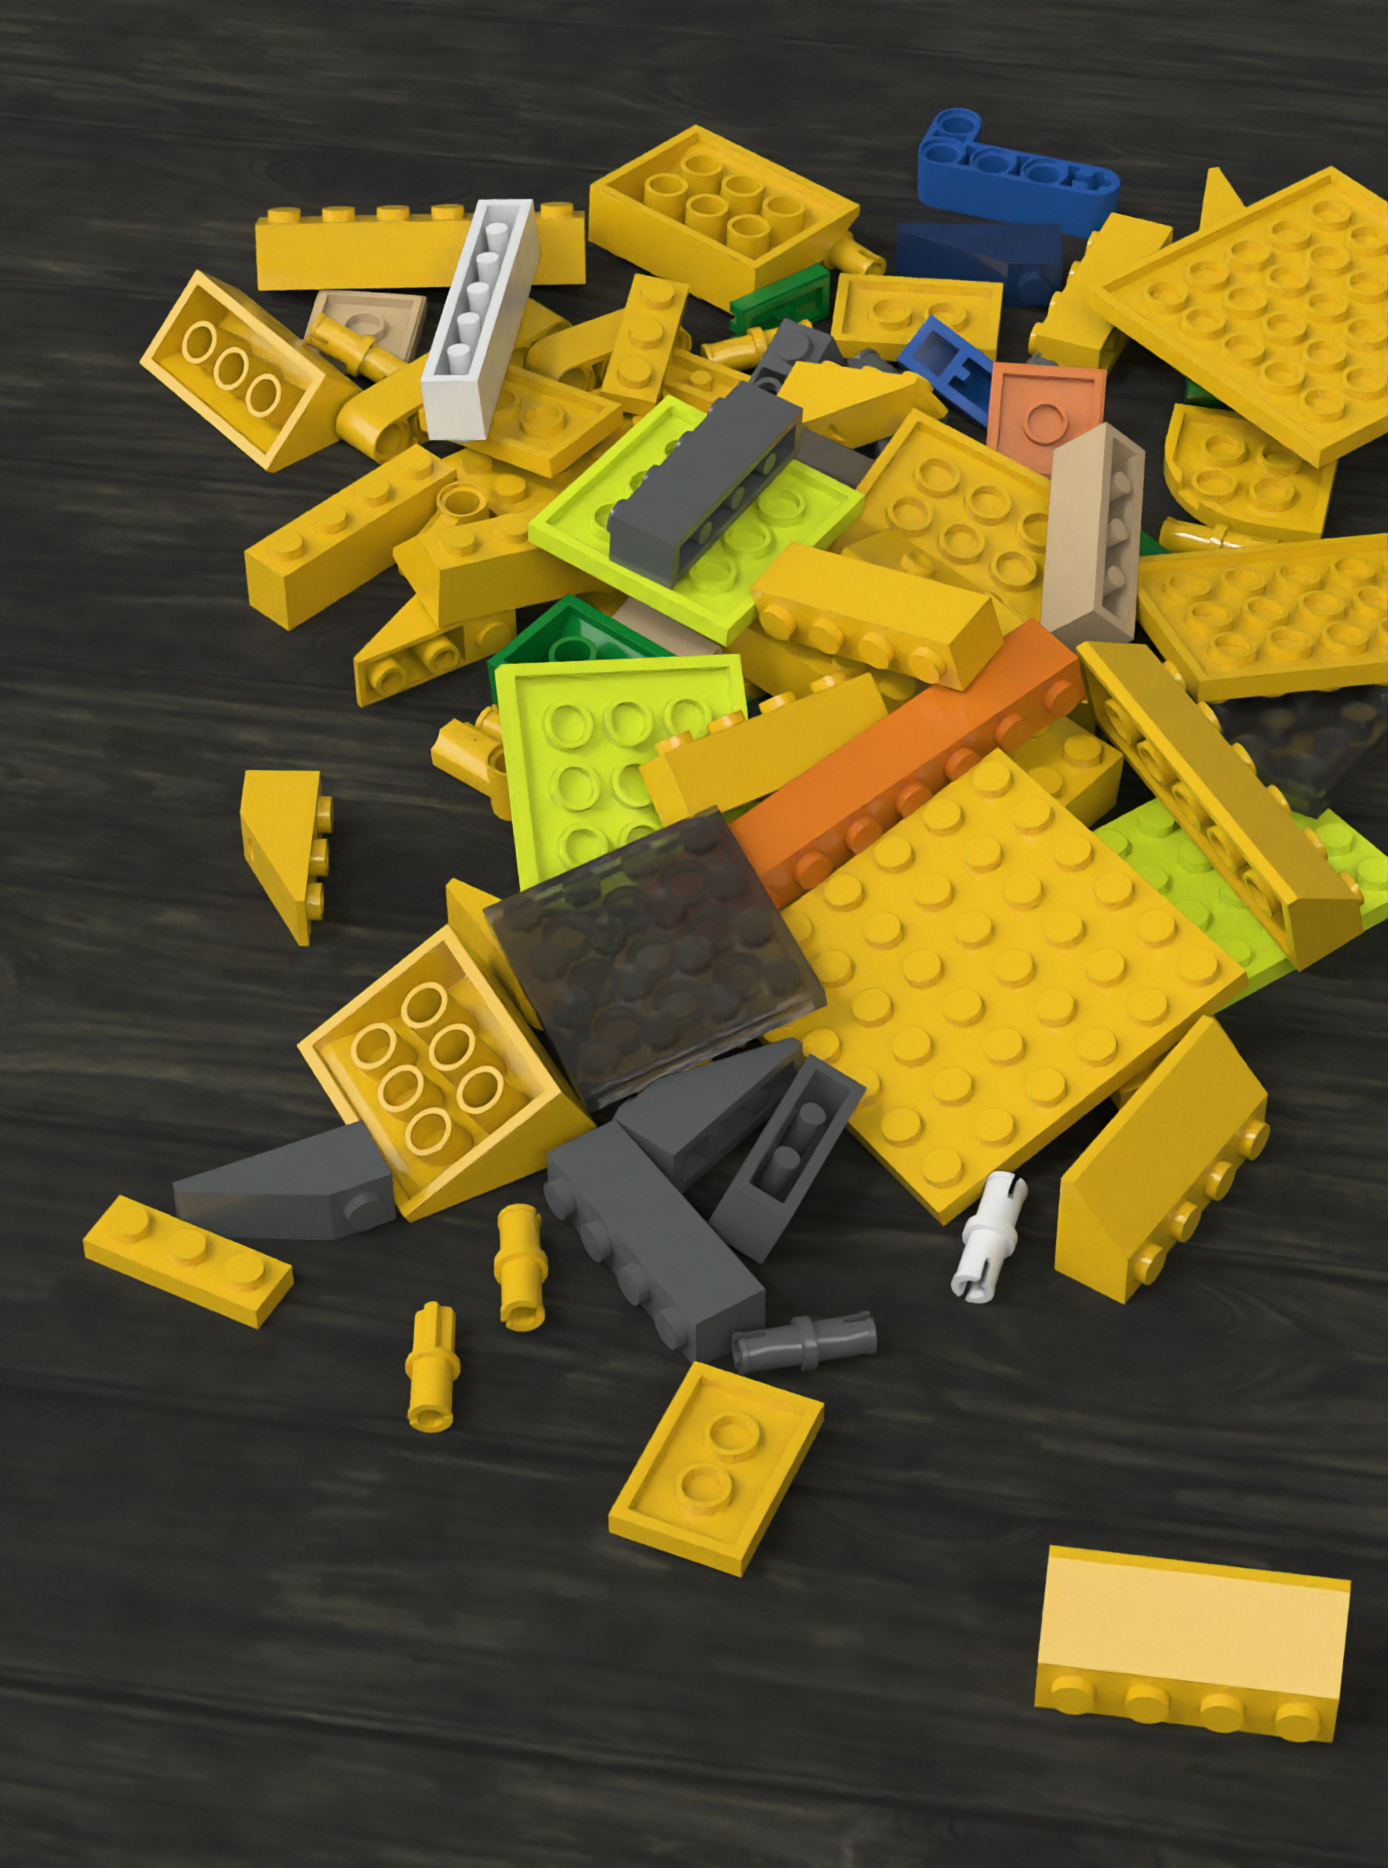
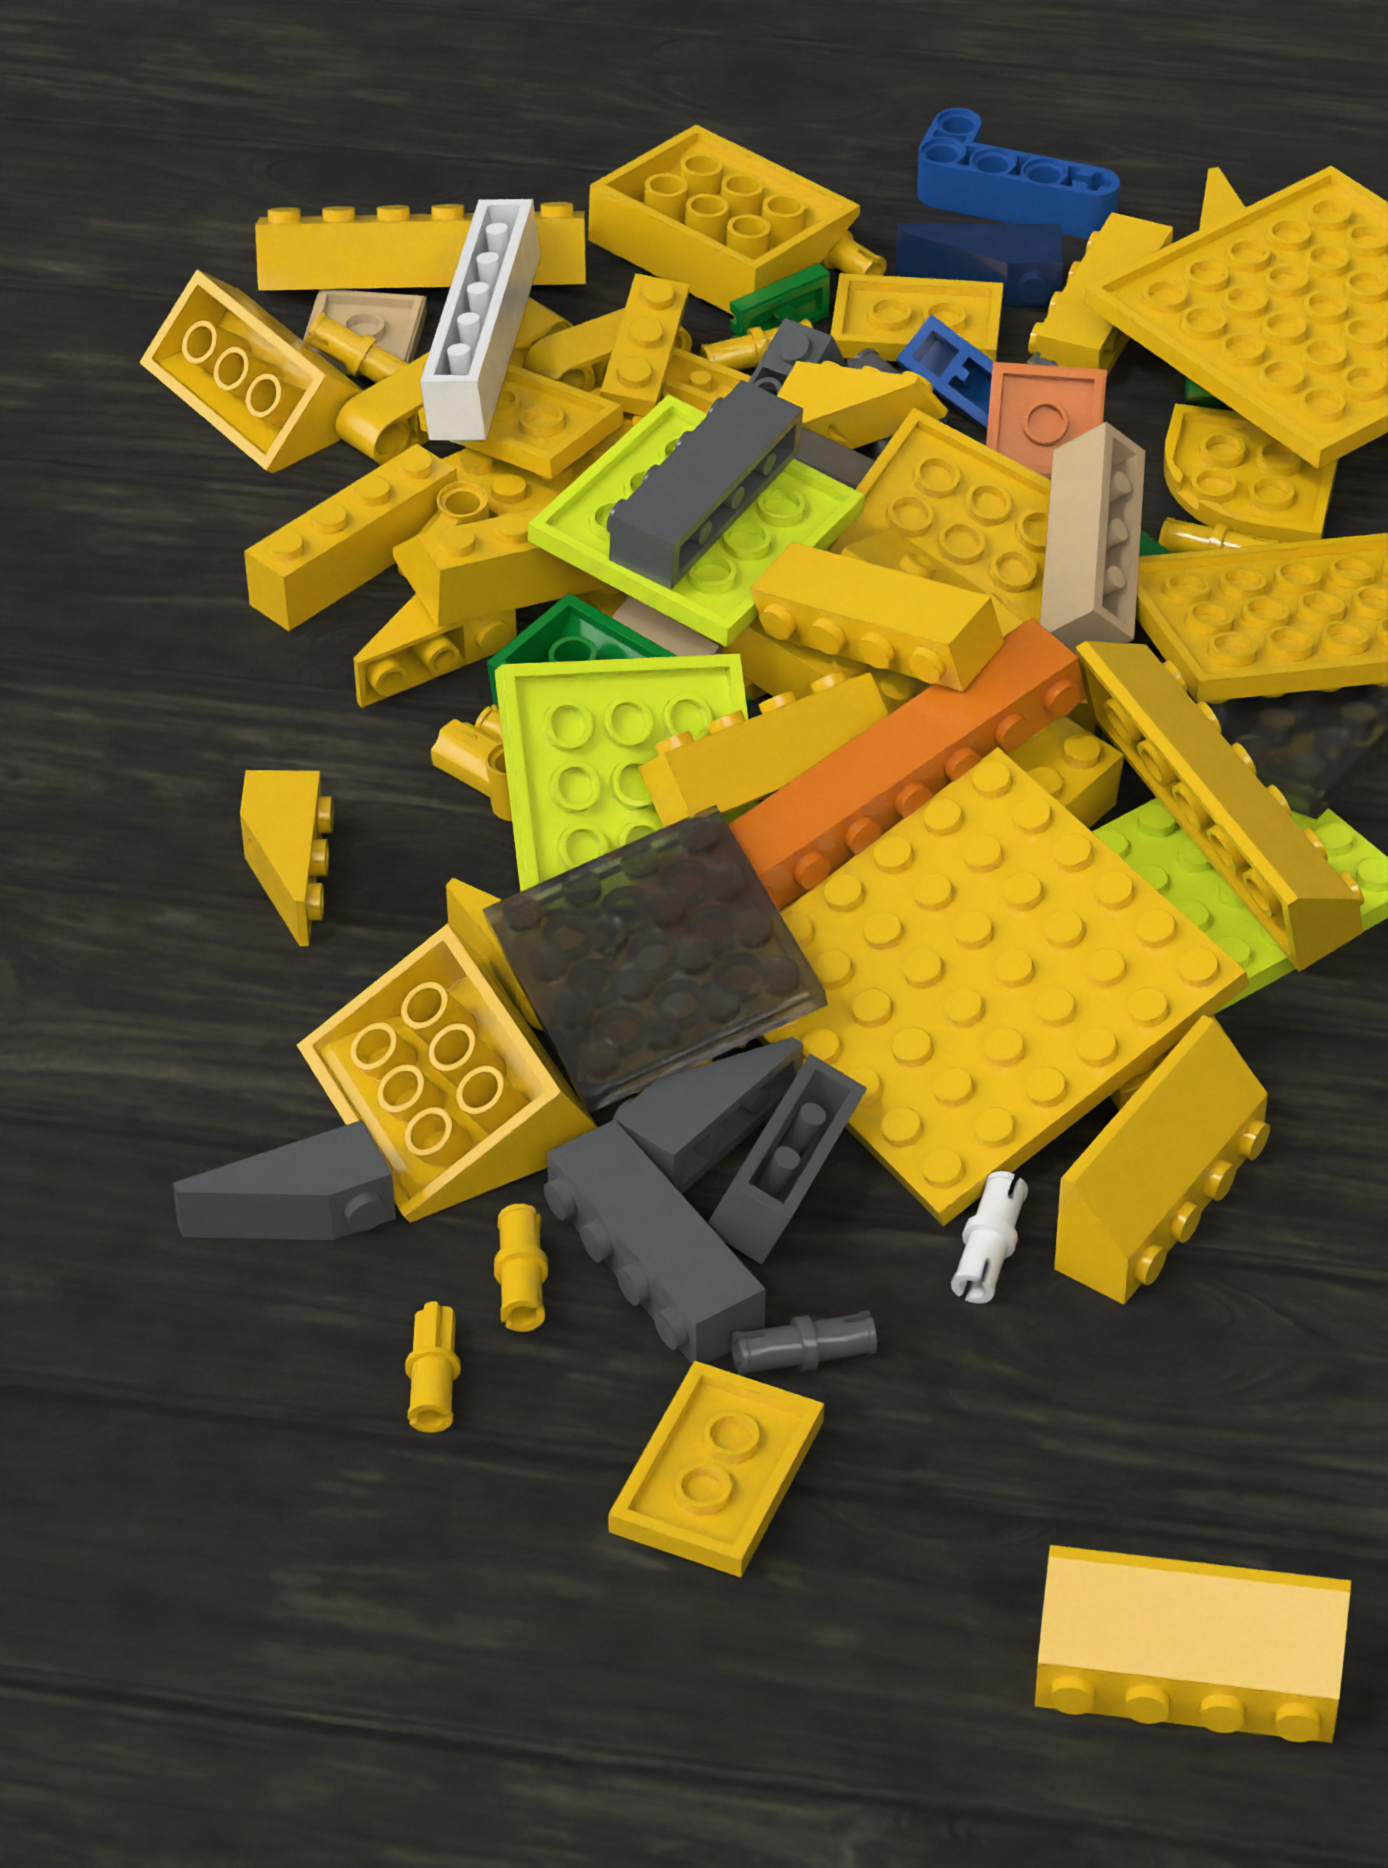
(188, 1261): yellow plate -> none

